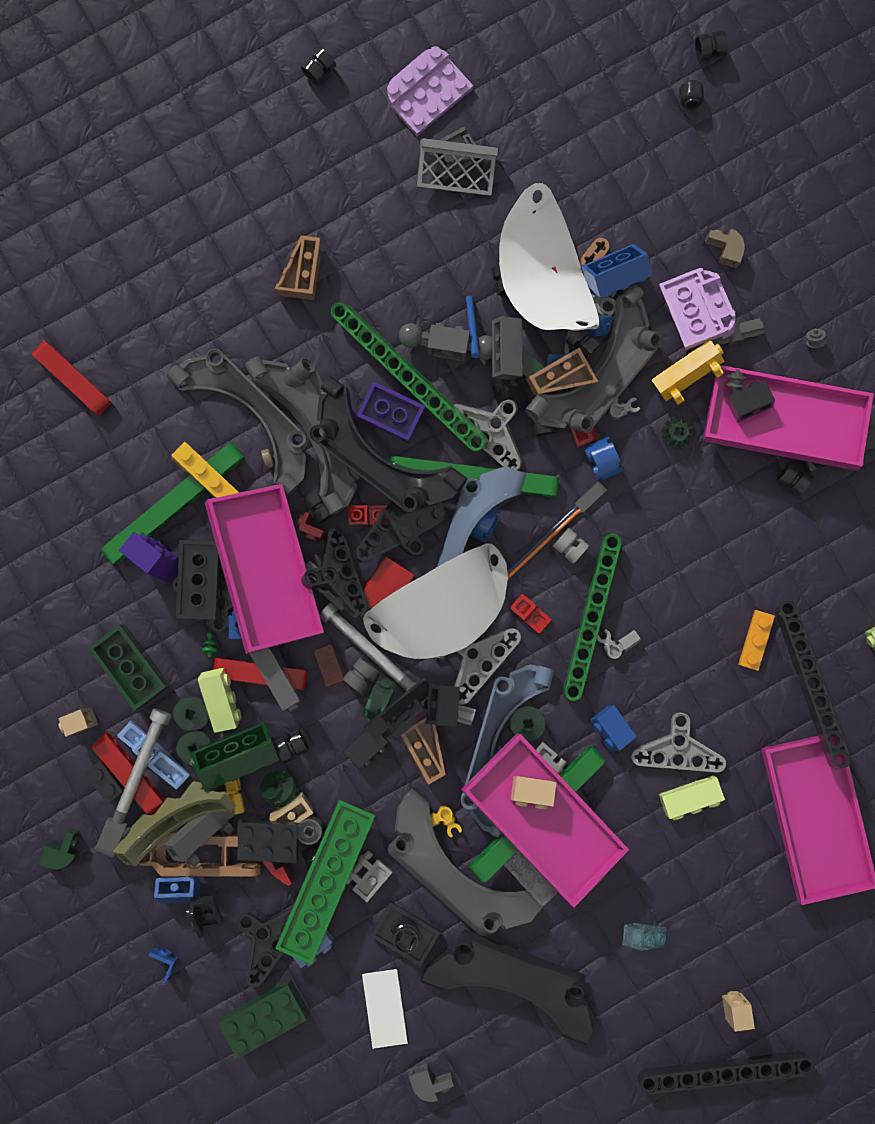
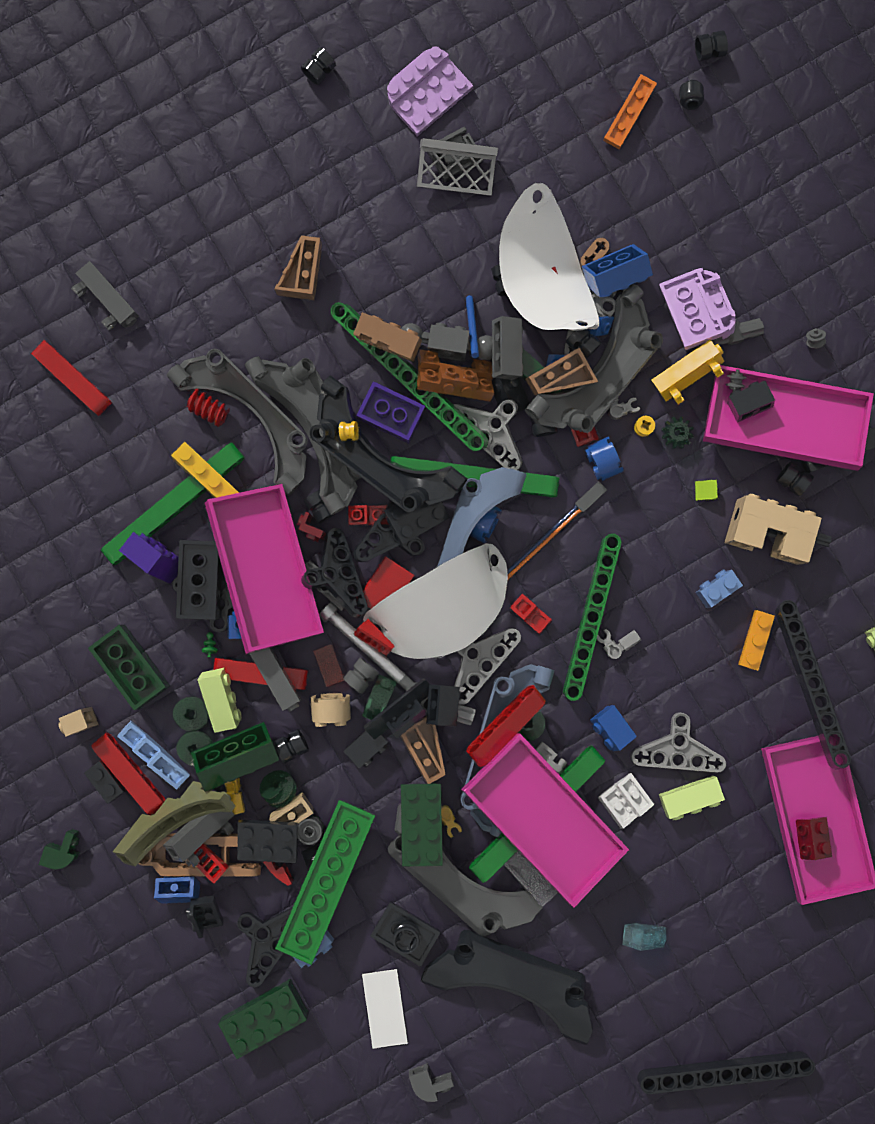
(107, 295): none -> dark grey brick
(115, 826): flat silver piece -> none
(165, 956): blue bracket -> none
(207, 409): none -> red piece
(217, 862): none -> red slope
(267, 457): dark tan tile -> none
(330, 709): none -> tan brick
(348, 431): none -> yellow wheel
(372, 879): light grey plate -> none
(374, 637): none -> red slope
(387, 336): none -> medium nougat wedge
(421, 825): none -> dark green brick
(454, 379): none -> dark orange bracket
(506, 726): none -> red beam
(533, 791): tan brick -> none
(570, 545): light grey wheel -> none
(626, 801): none -> white slope
(630, 111): none -> orange plate
(641, 428): none -> yellow wheel
(706, 490): none -> lime slope
(719, 588): none -> medium blue brick
(731, 245): dark tan brick -> none
(738, 1011): tan brick -> none
(793, 530): none -> tan piece
(813, 838): none -> dark red bracket

